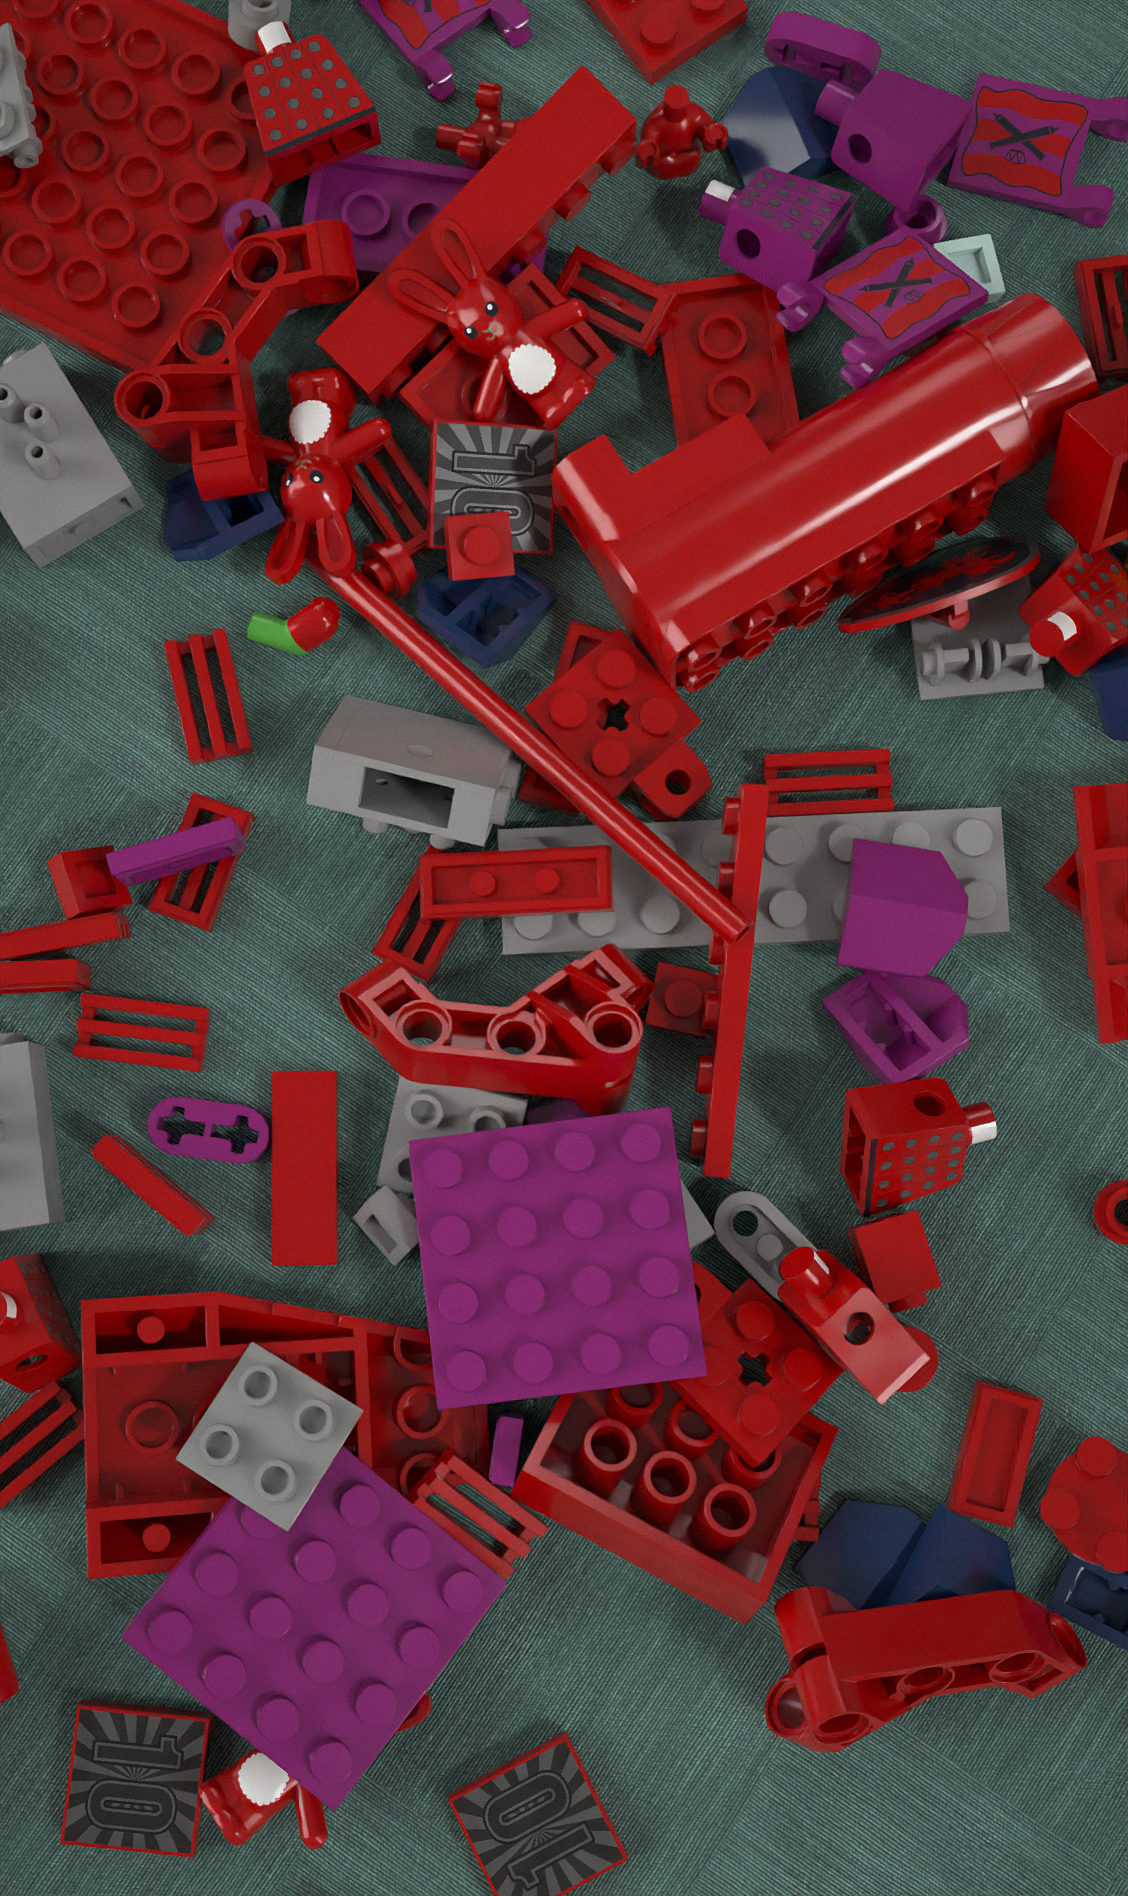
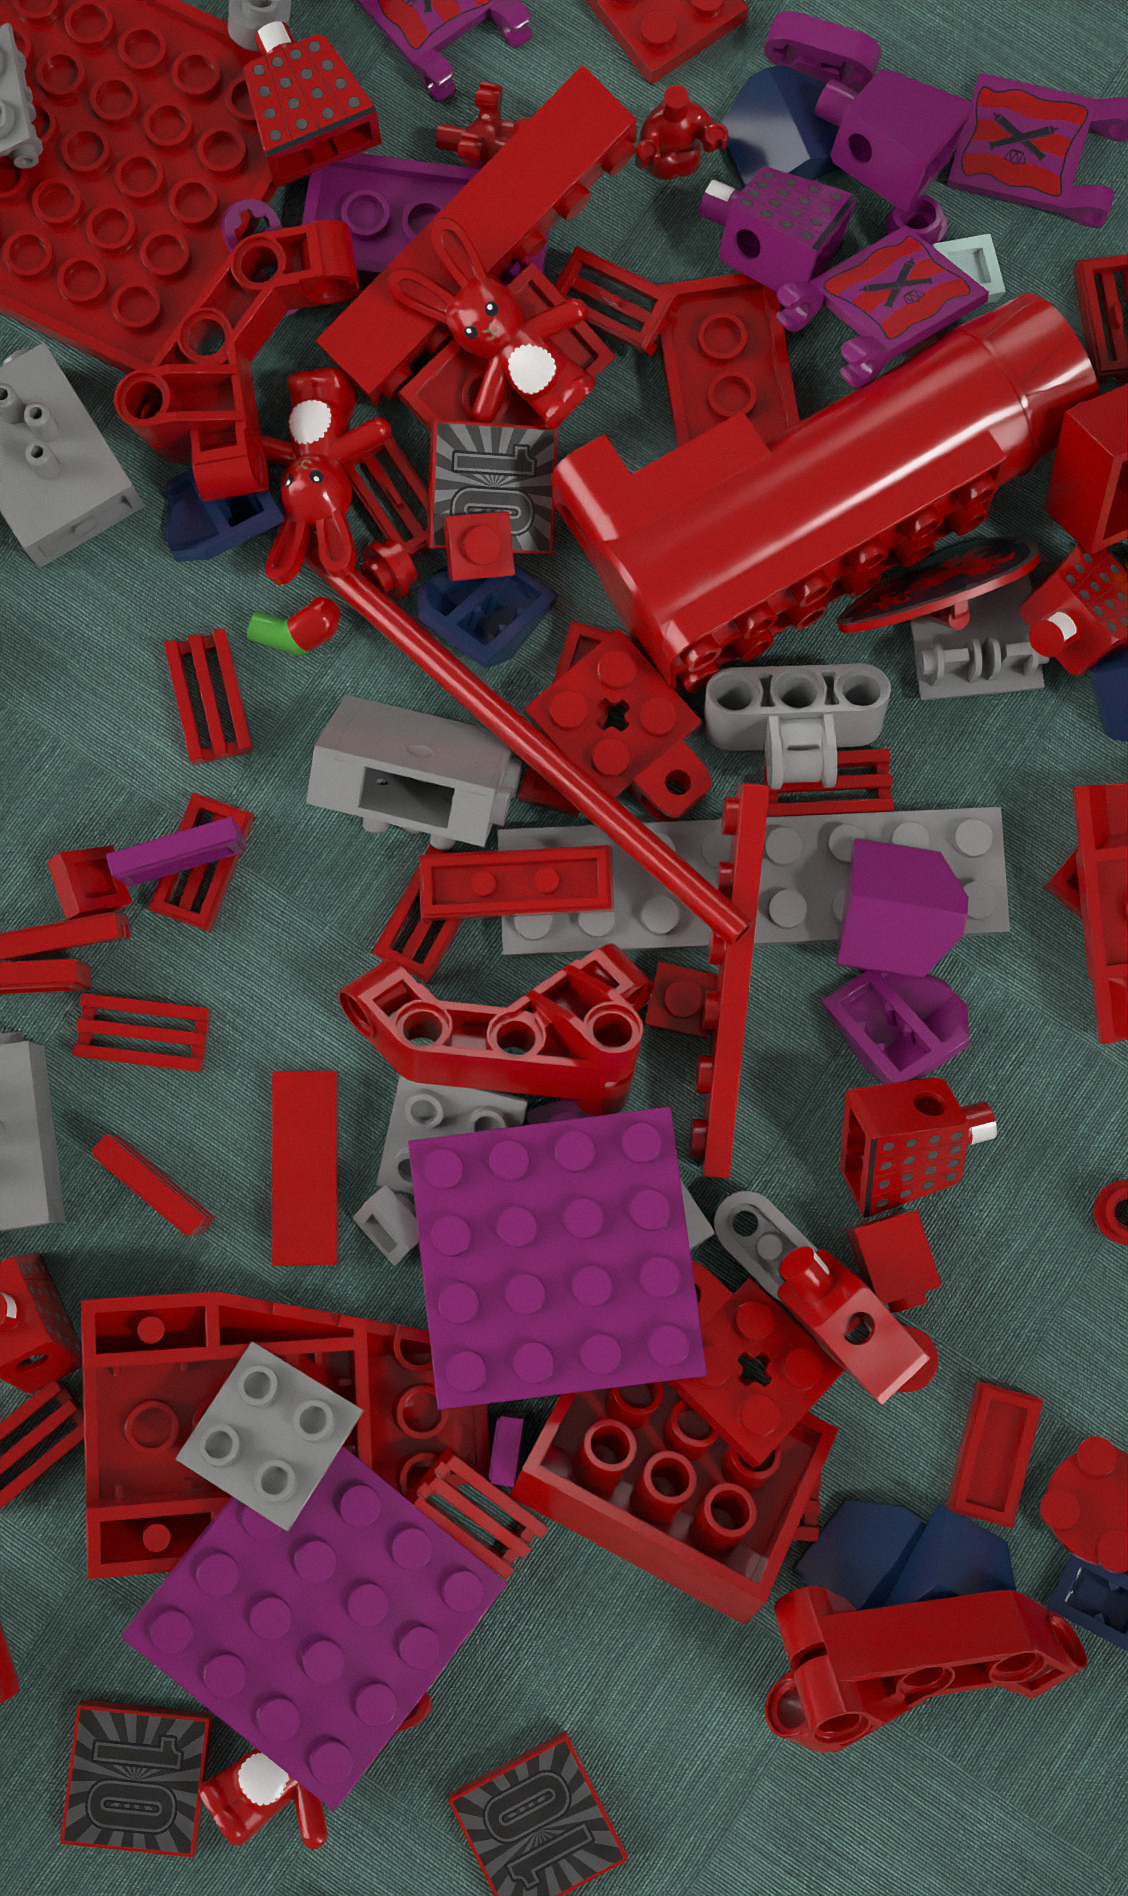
(211, 1114): magenta beam -> none
(802, 740): none -> light grey piece

